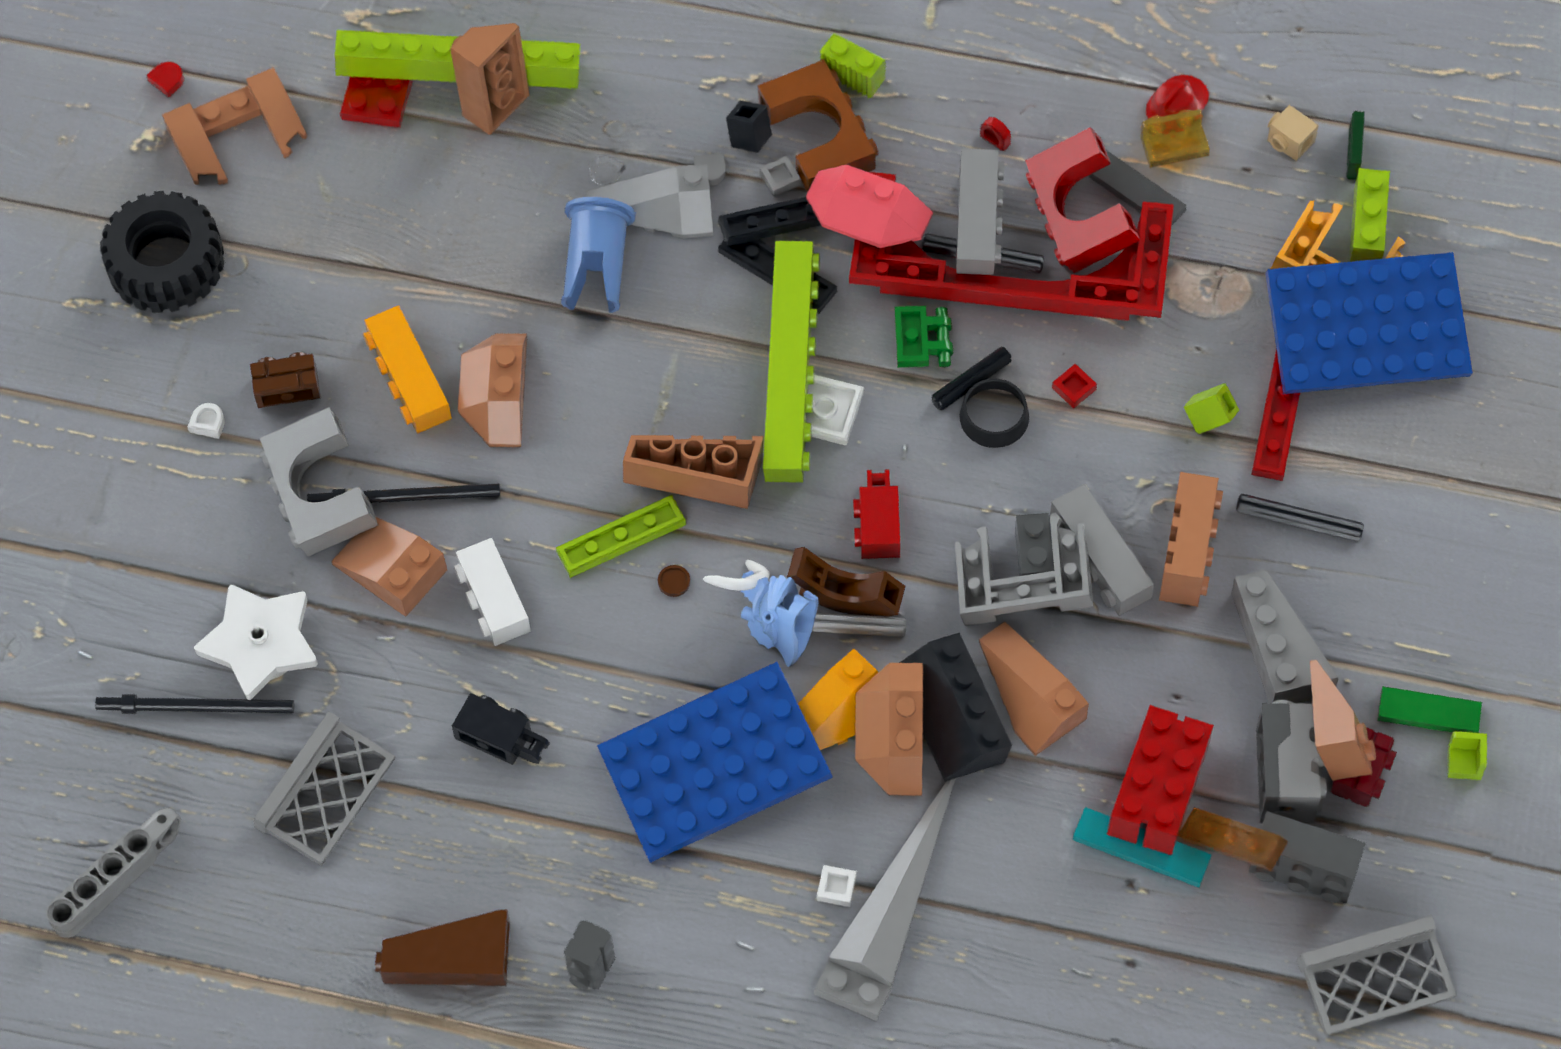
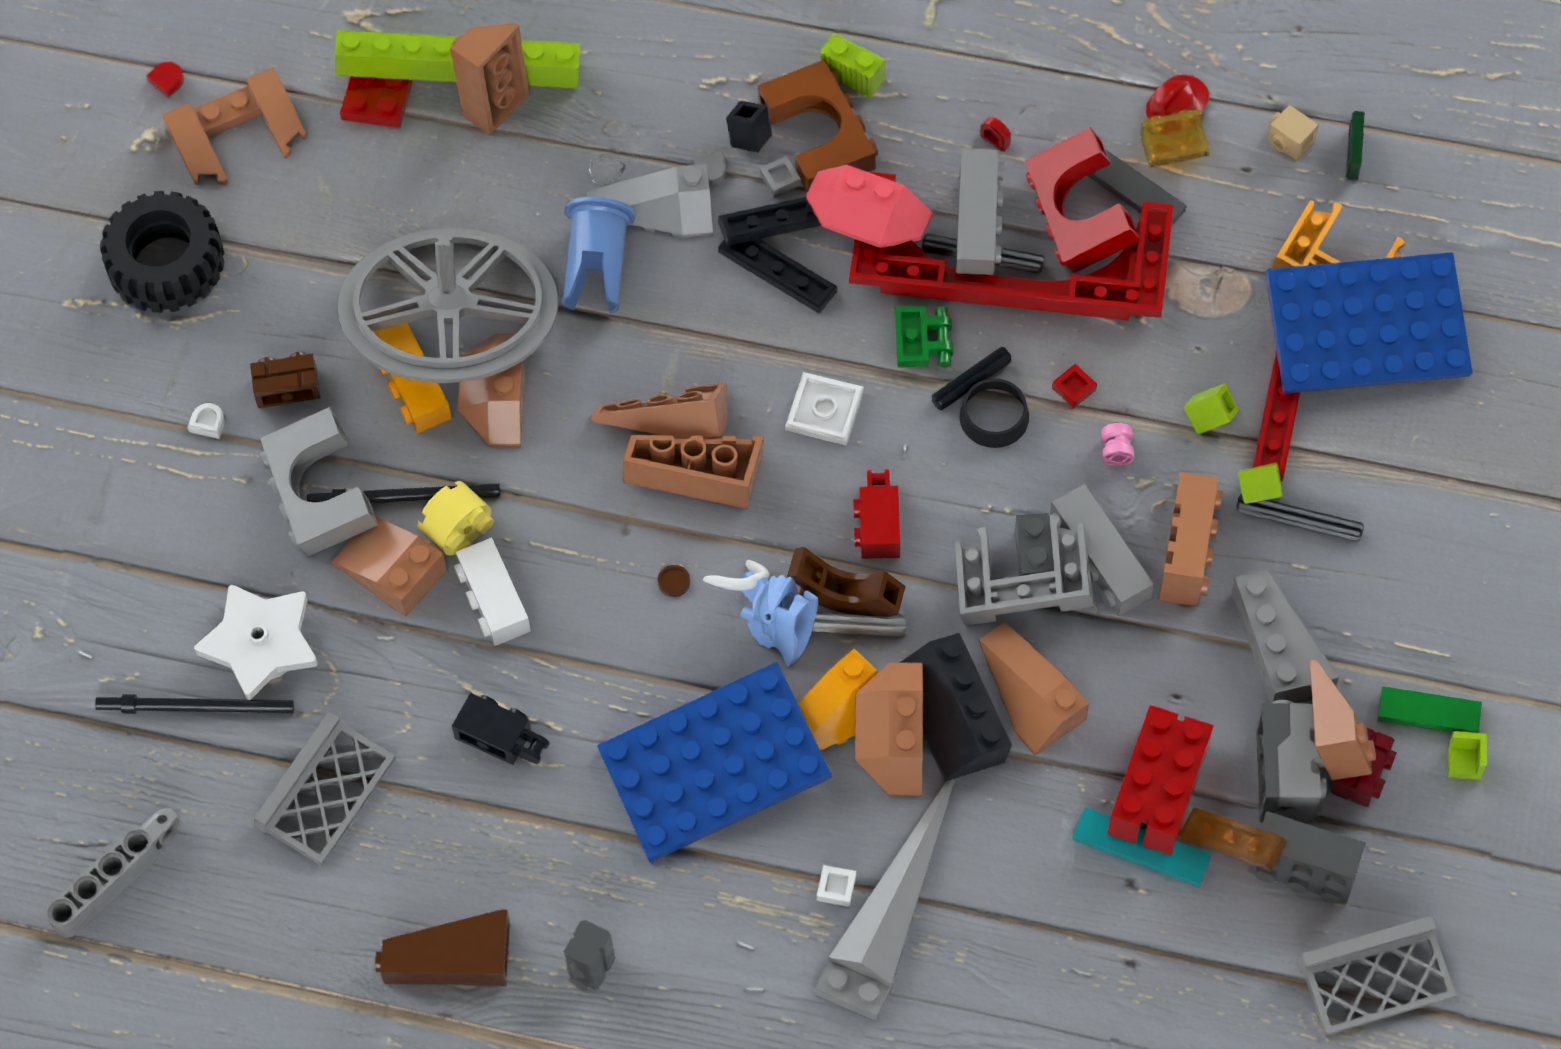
(447, 300): none -> light grey wheel
(455, 518): none -> light yellow brick
(620, 536): lime tile -> none
(696, 413): none -> nougat wedge
(789, 362): lime brick -> none
(1117, 443): none -> bright pink wheel
(1260, 483): none -> lime panel
(1369, 215): lime brick -> none

